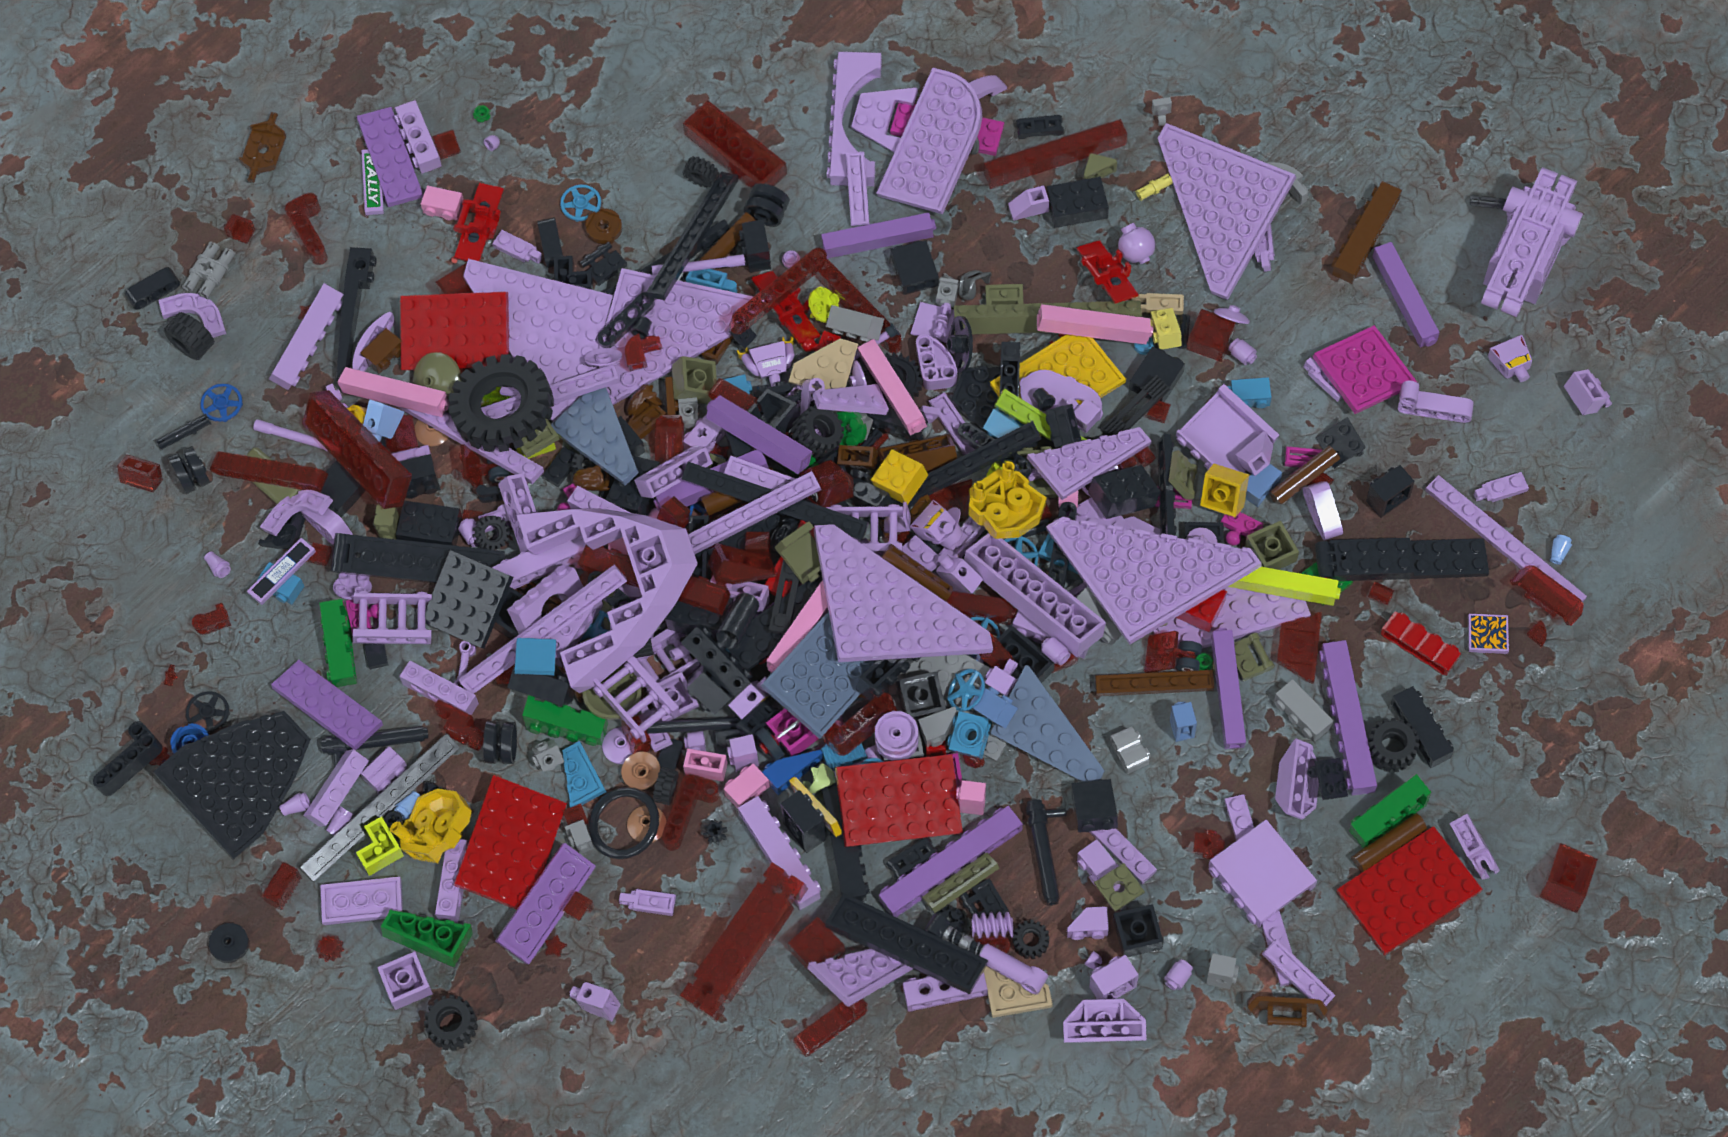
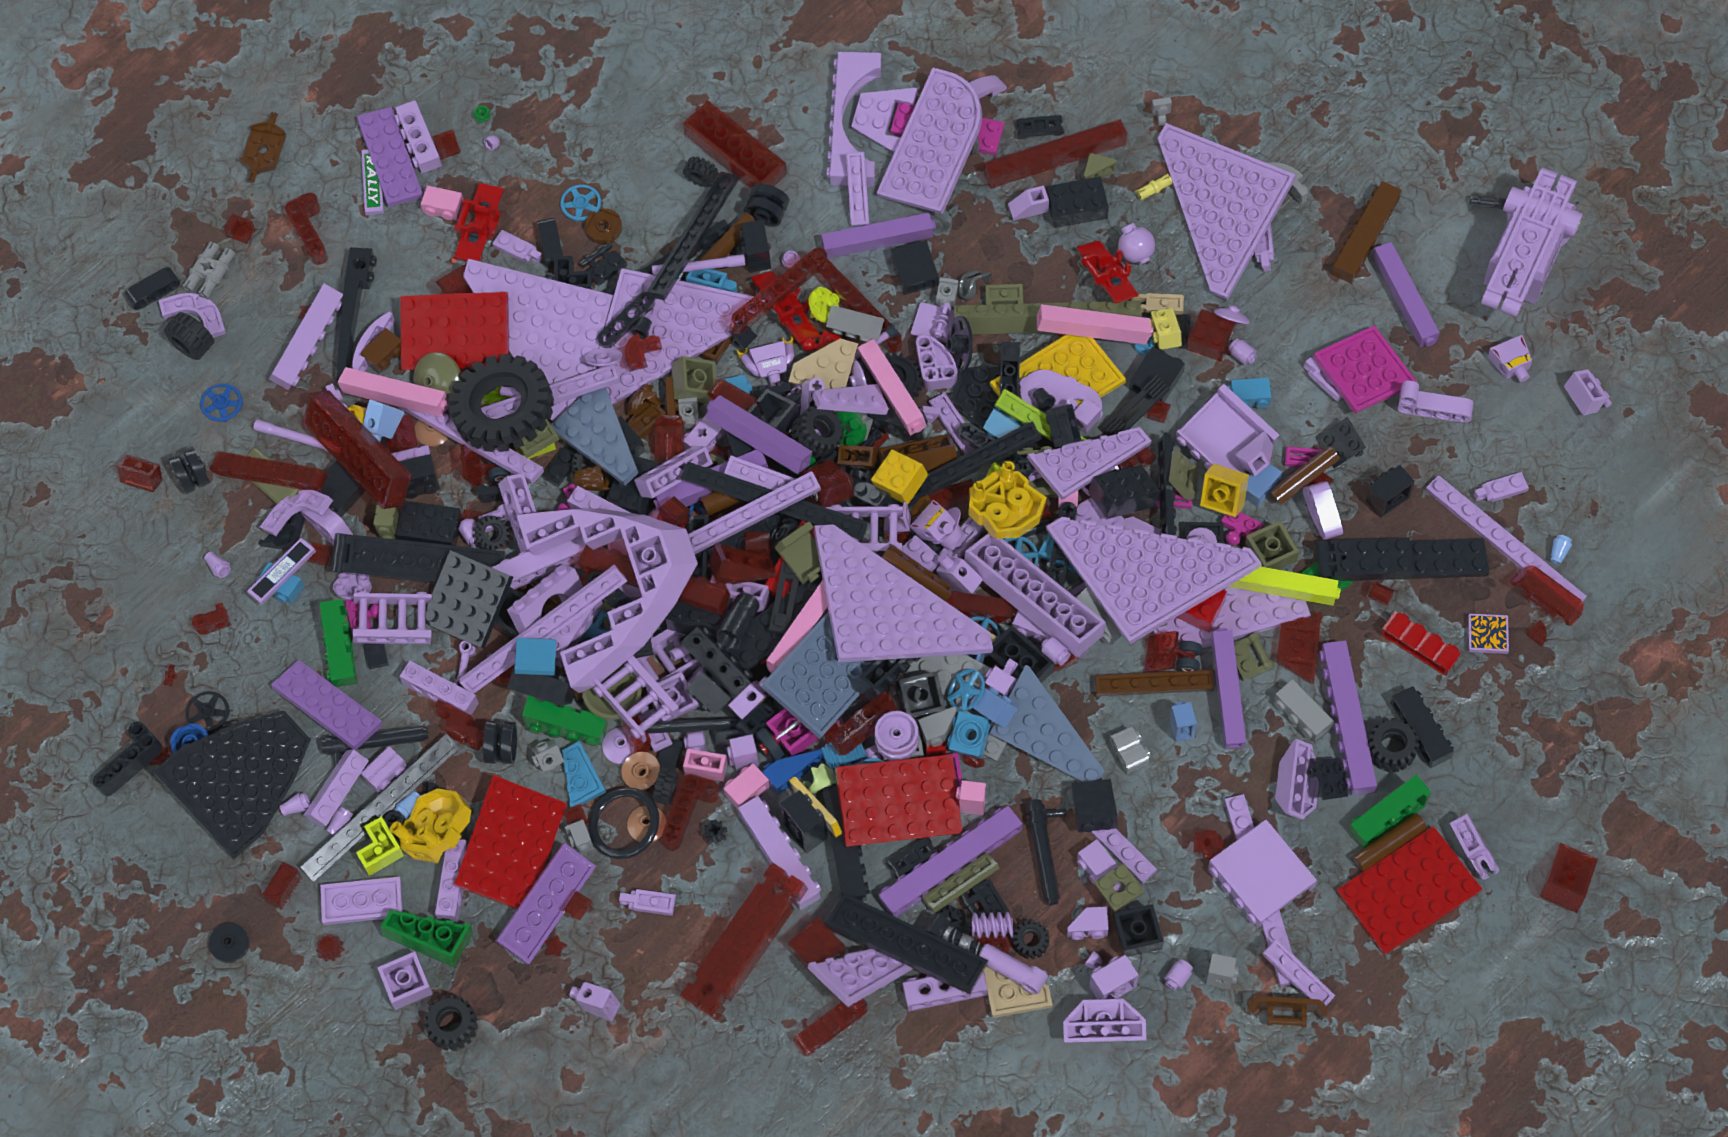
(184, 431): black pin -> none
(999, 655): clear red slope -> none
(1203, 657): green plate -> none

